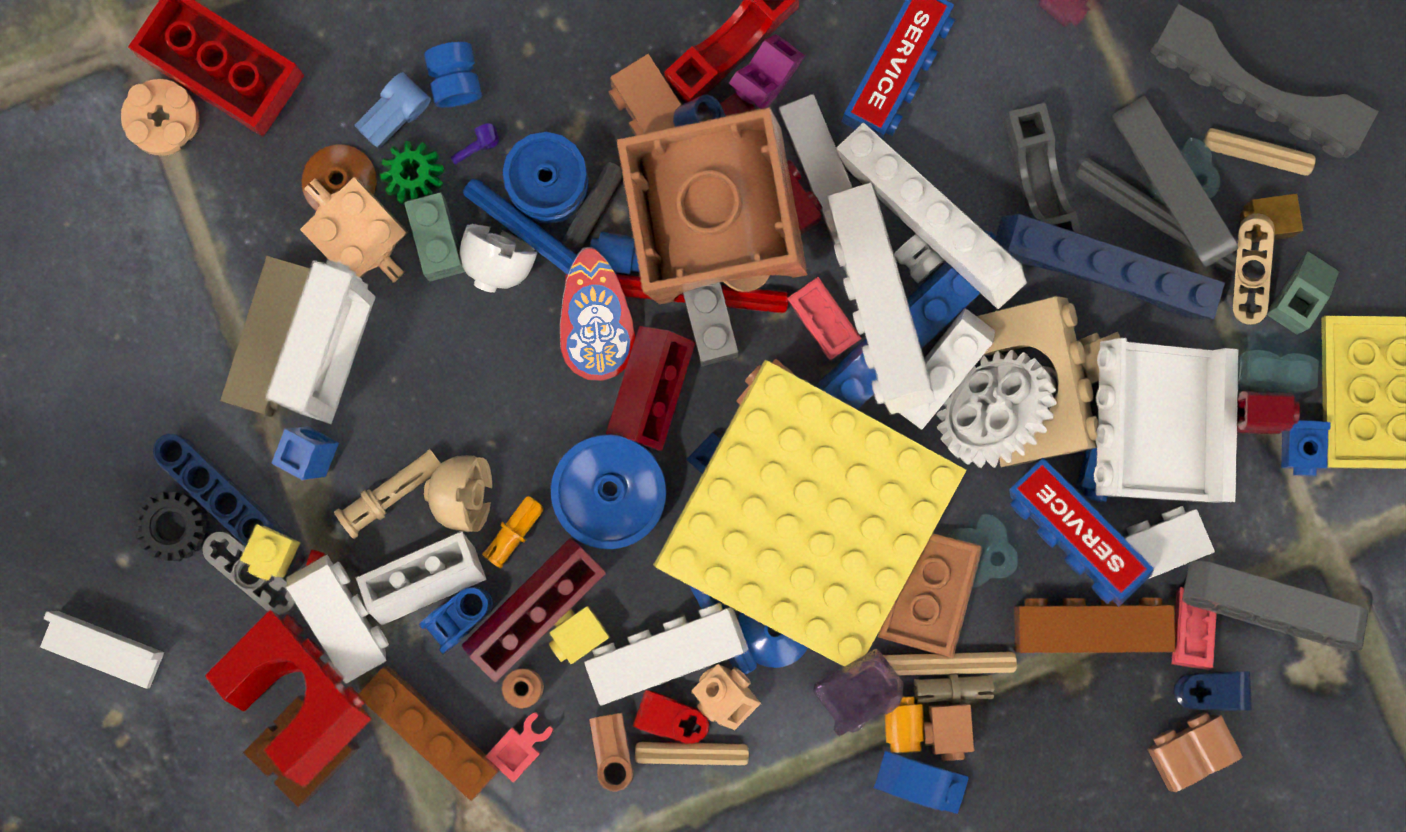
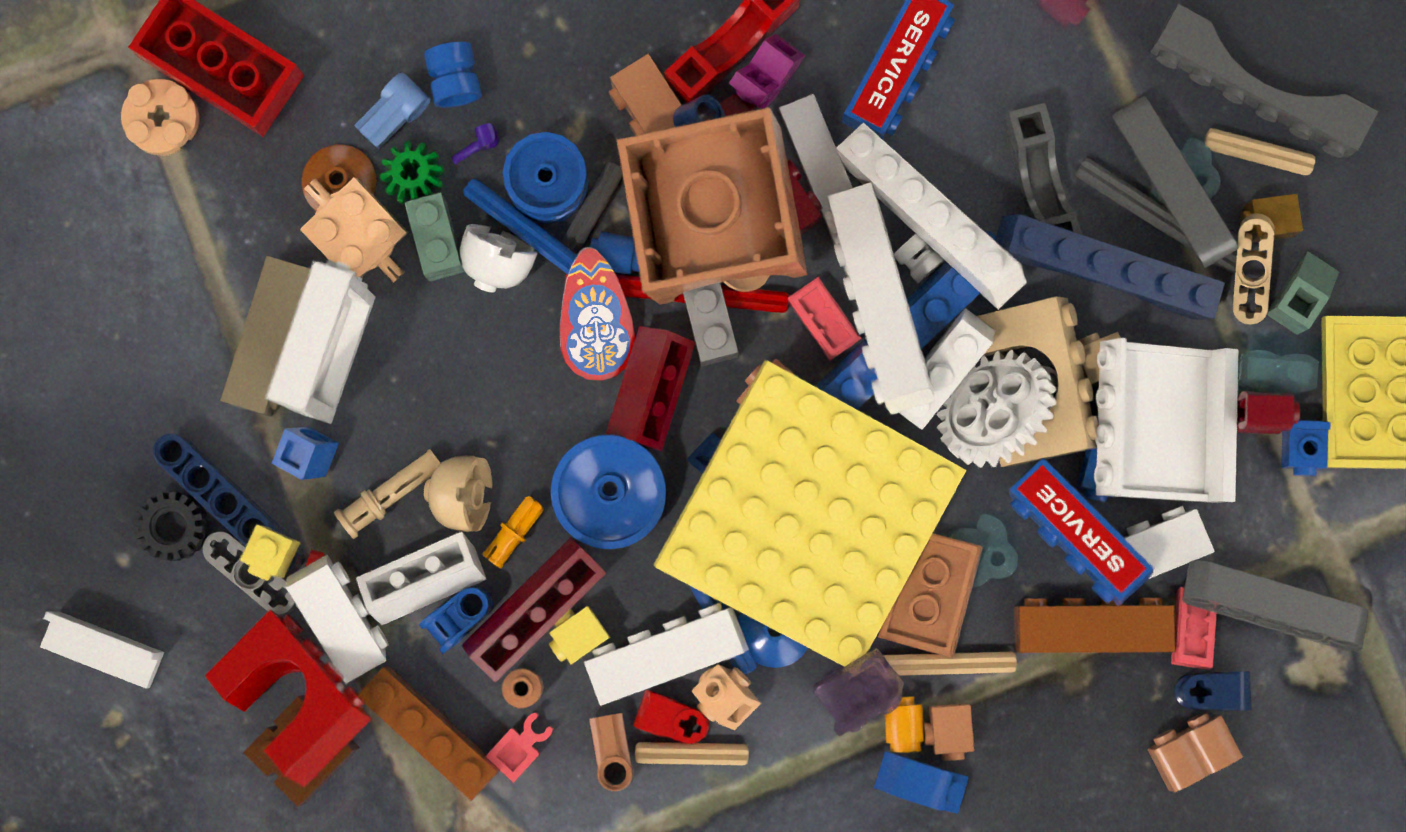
(953, 689): dark tan pin -> none

